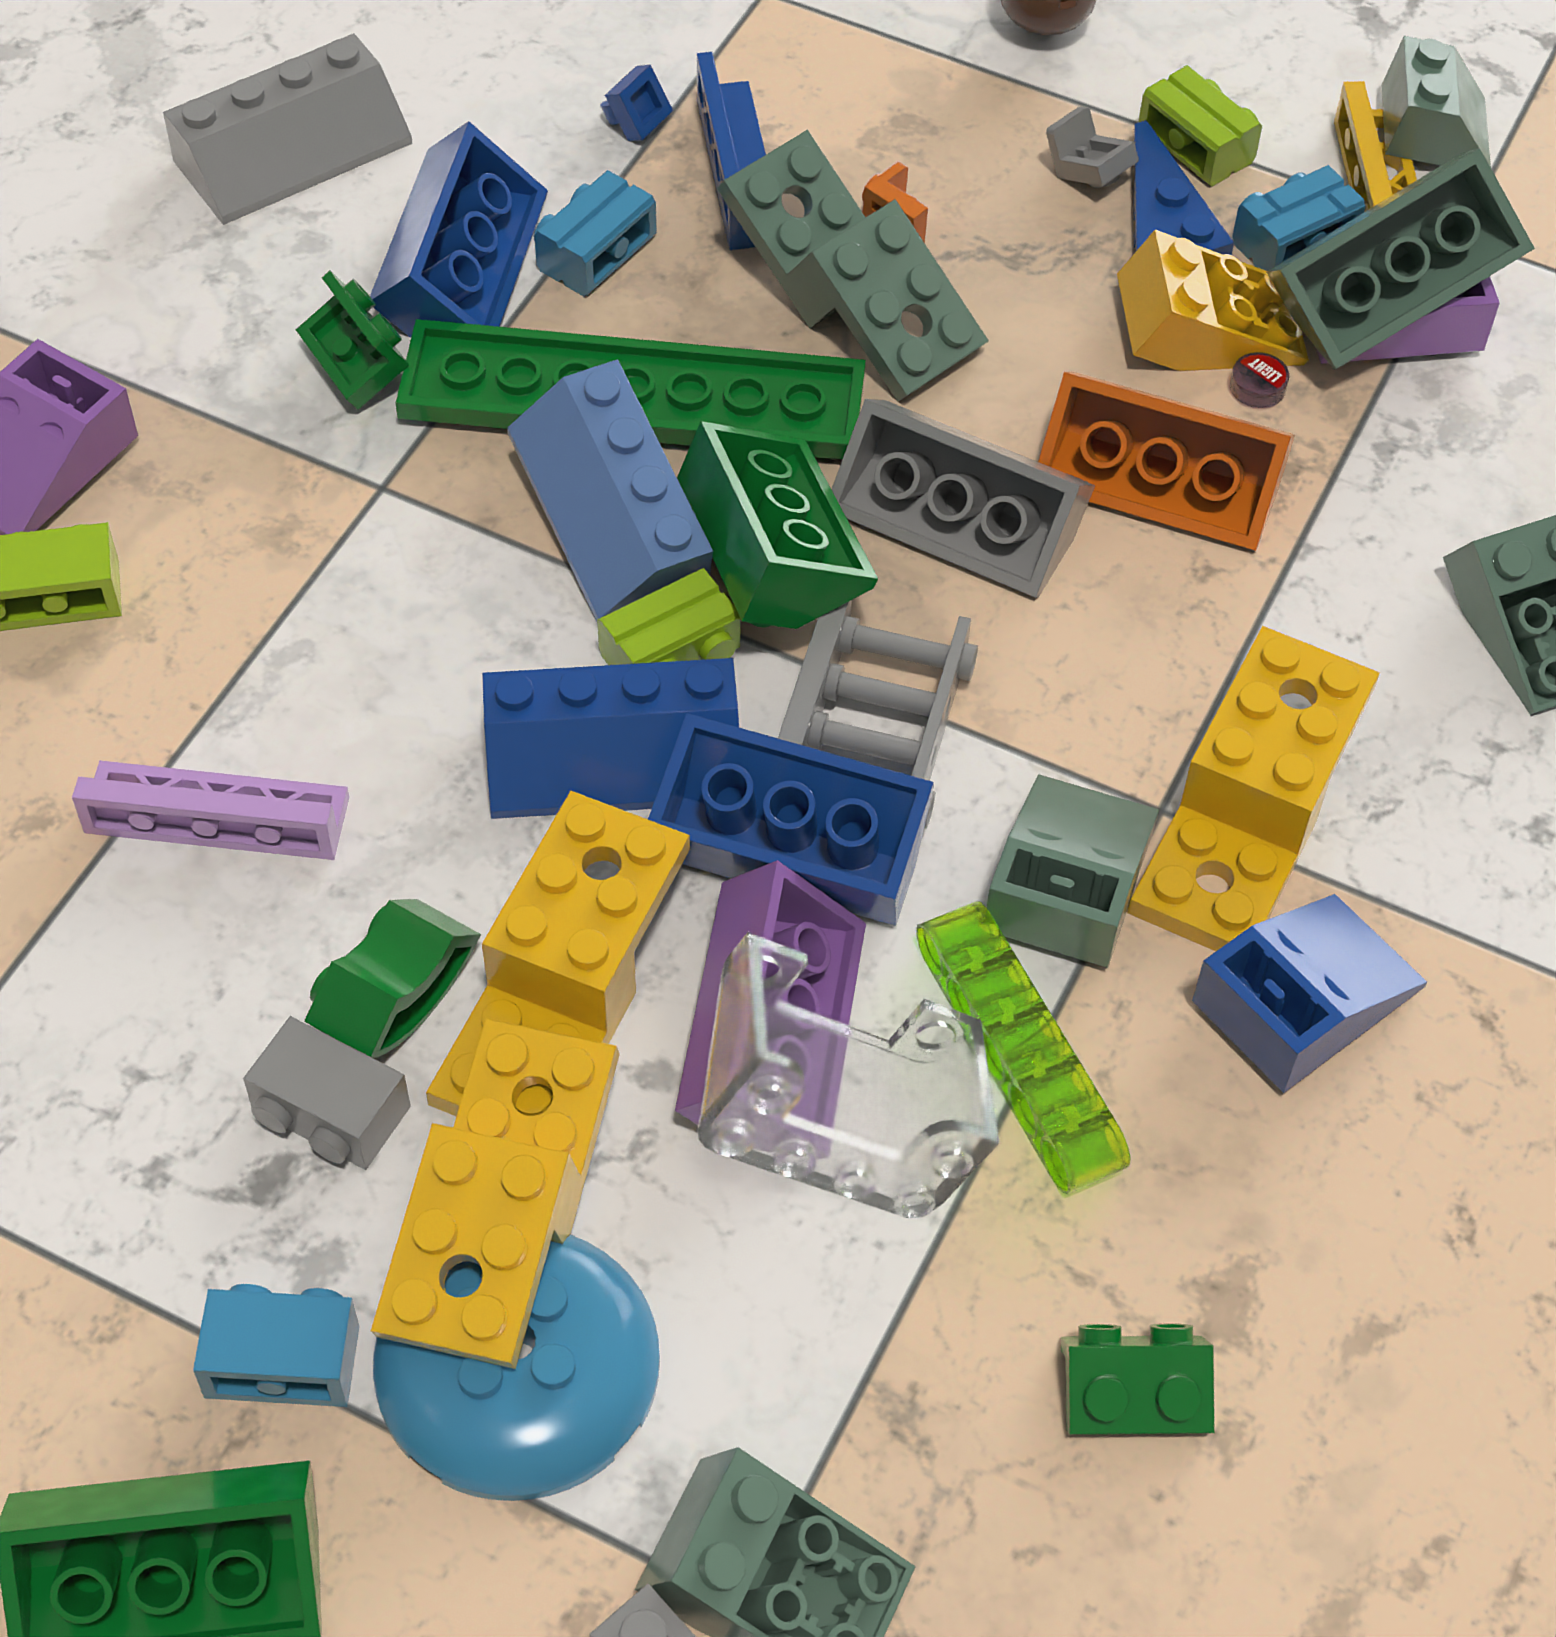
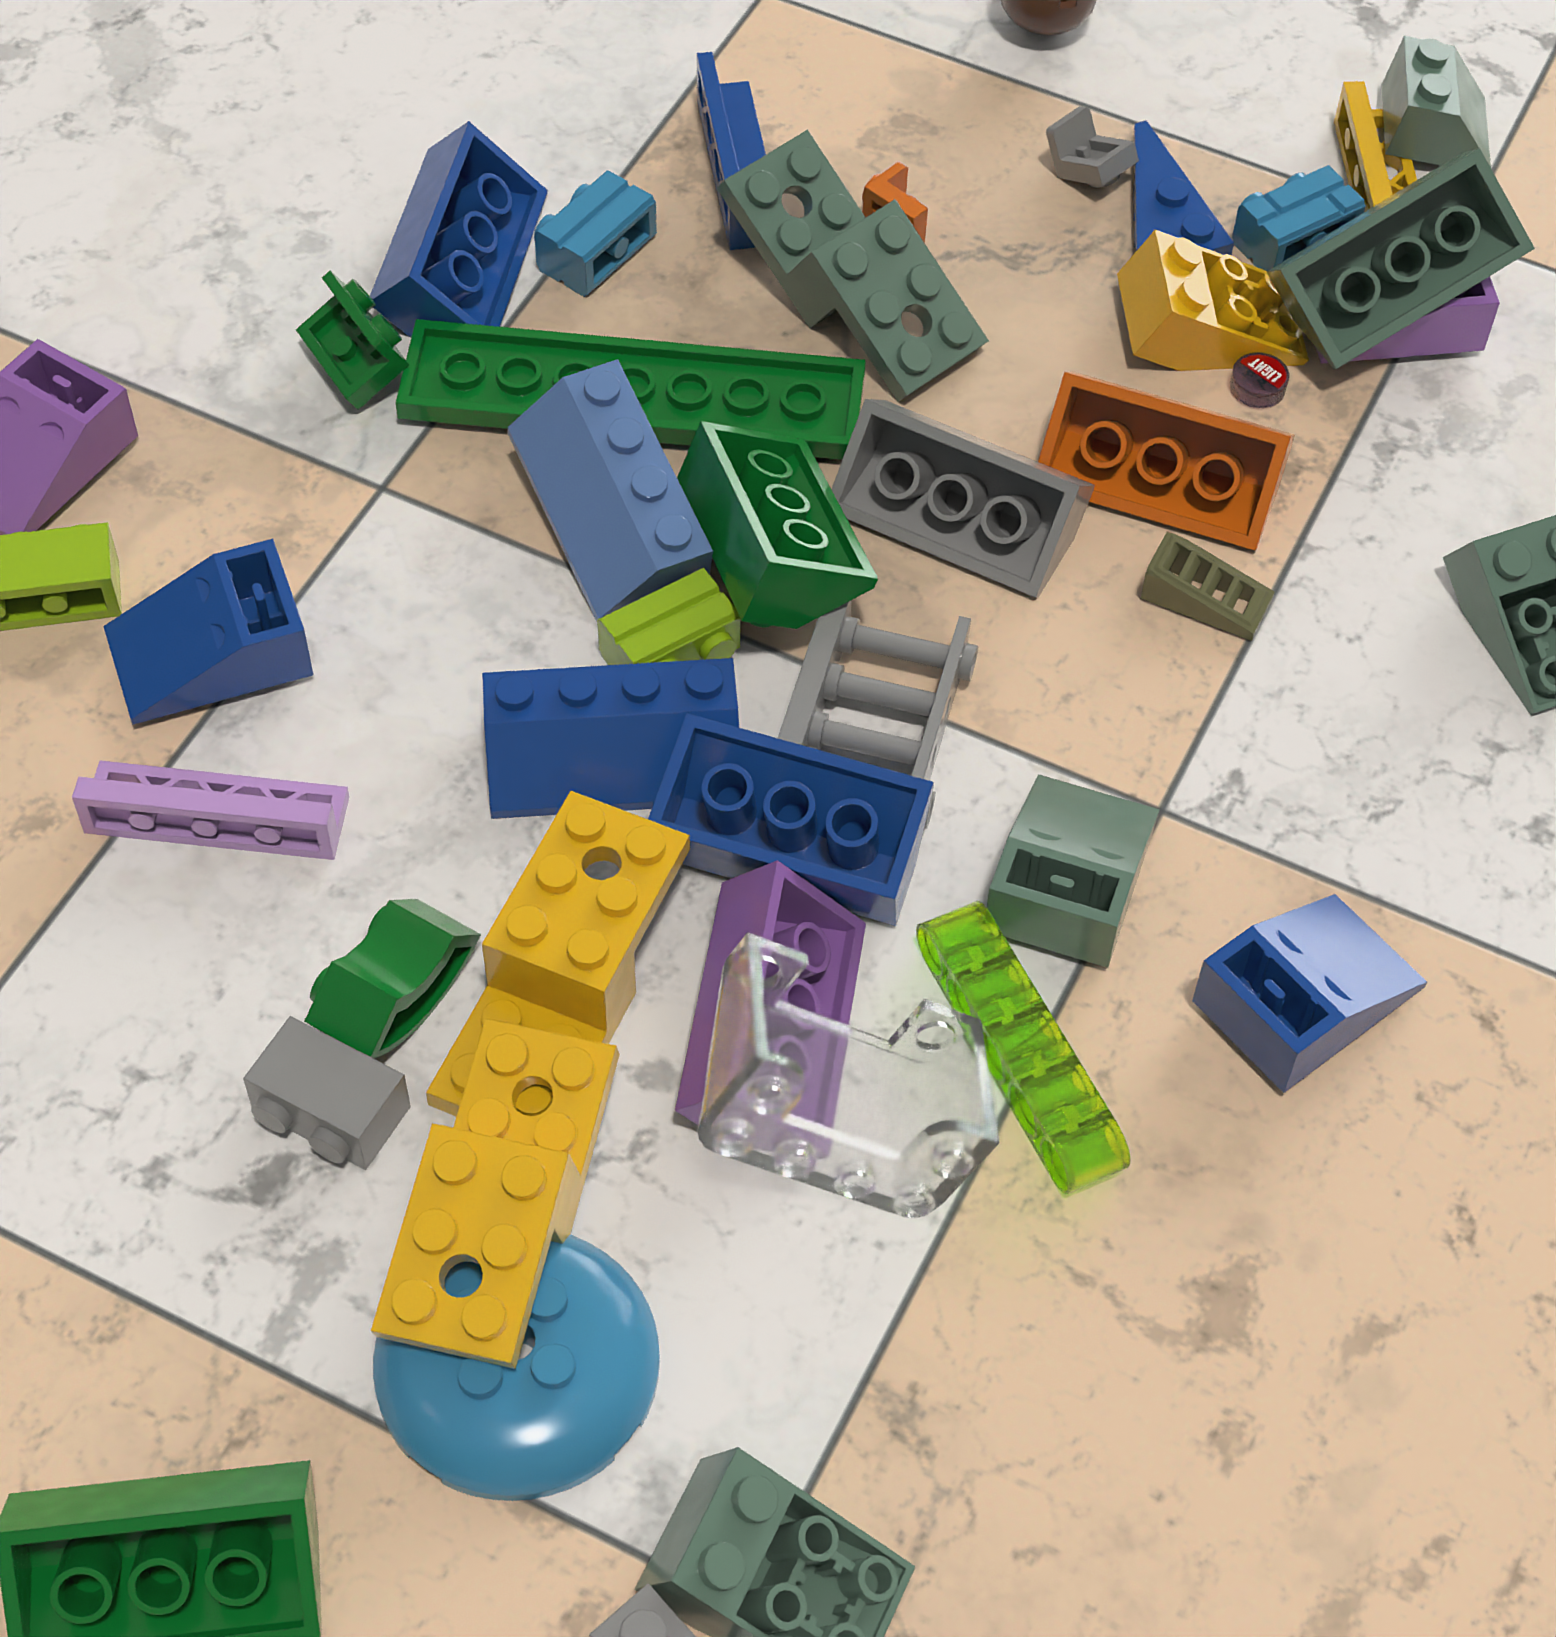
(210, 635): none -> blue slope
(277, 1346): dark azure brick -> none
(286, 128): light grey slope -> none
(637, 103): blue tile -> none
(1138, 1381): green bracket -> none
(1196, 564): none -> olive slope
(1201, 125): lime brick -> none
(1253, 790): yellow bracket -> none

